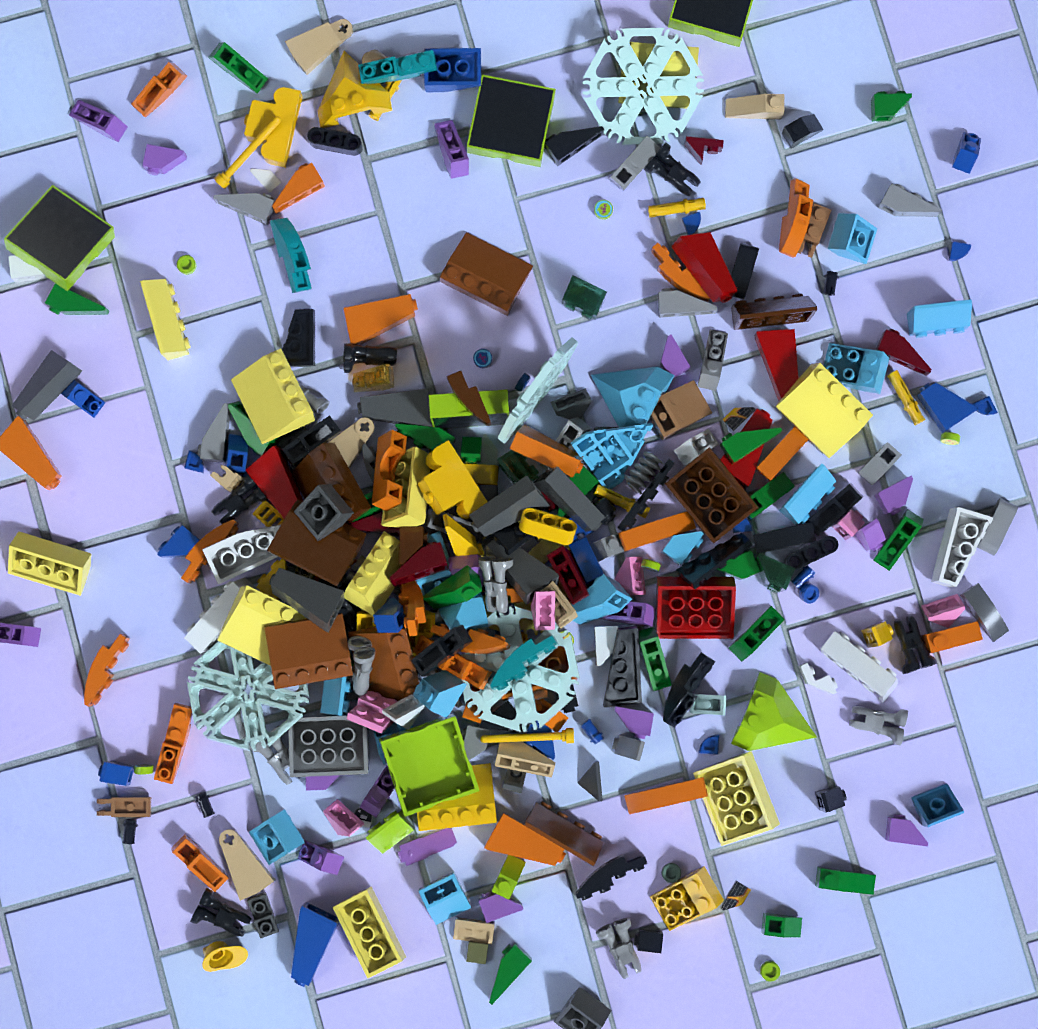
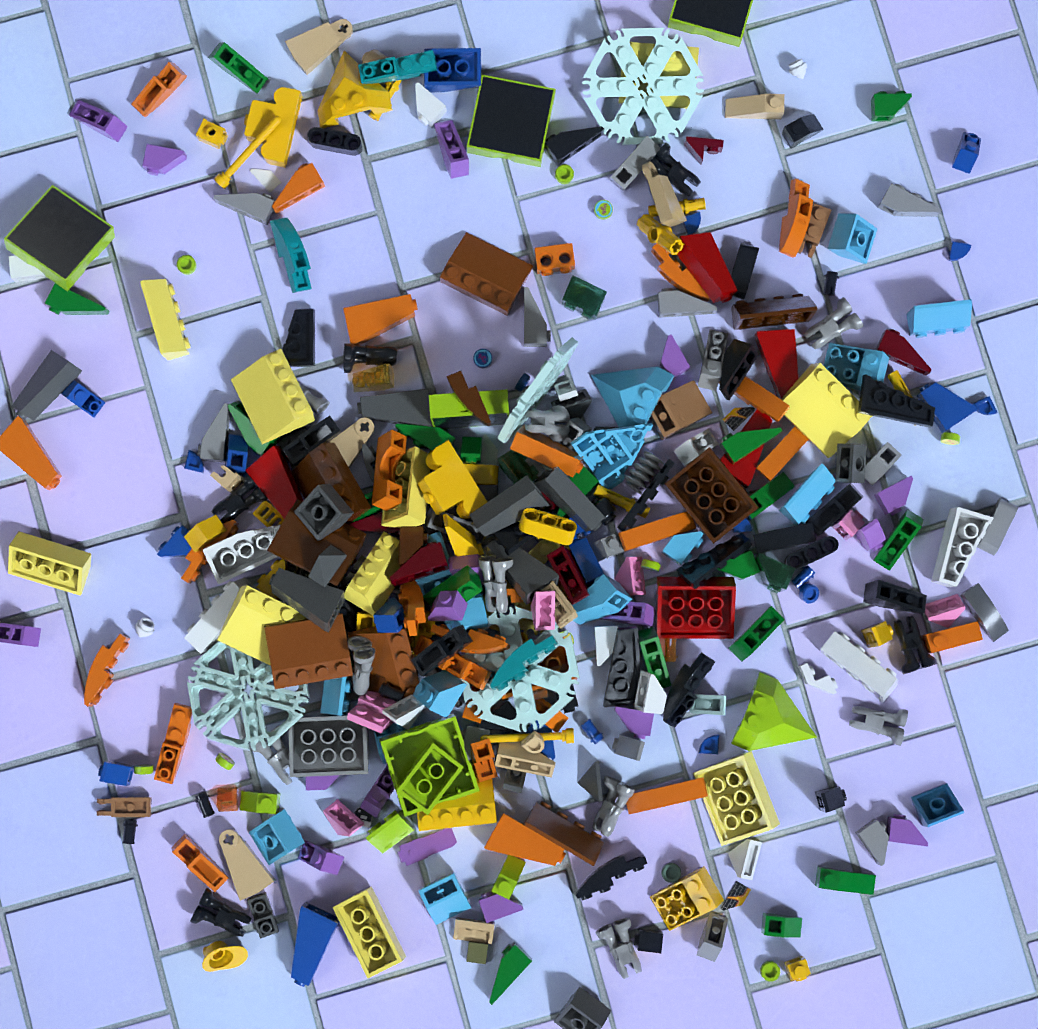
(144, 627): none -> white plate
(204, 533): none -> yellow slope
(215, 140): none -> yellow brick
(224, 761): none -> lime tile
(227, 799): none -> clear orange slope
(260, 802): none -> lime slope
(327, 565): none -> dark grey slope
(391, 692): none -> black pin
(428, 106): none -> white slope
(429, 777): none -> lime slope
(448, 607): none -> medium lavender slope
(482, 760): none -> orange slope
(533, 743): none -> tan tile
(534, 324): none -> light grey slope
(544, 422): none -> light grey piece
(554, 253): none -> orange brick
(564, 174): none -> lime tile
(565, 390): none -> white plate
(610, 810): none -> light grey piece
(650, 694): none -> white slope
(660, 234): none -> yellow piece
(664, 197): none -> tan piece
(670, 651): none -> clear orange pin
(712, 937): none -> light grey slope
(736, 364): none -> black slope
(745, 858): none -> white slope
(761, 399): none -> orange slope
(797, 969): none -> yellow brick
(798, 68): none -> white plate
(829, 327): none -> light grey piece
(850, 463): none -> dark grey brick
(875, 840): none -> light grey slope
(892, 404): none -> black wing
(894, 597): none -> black slope

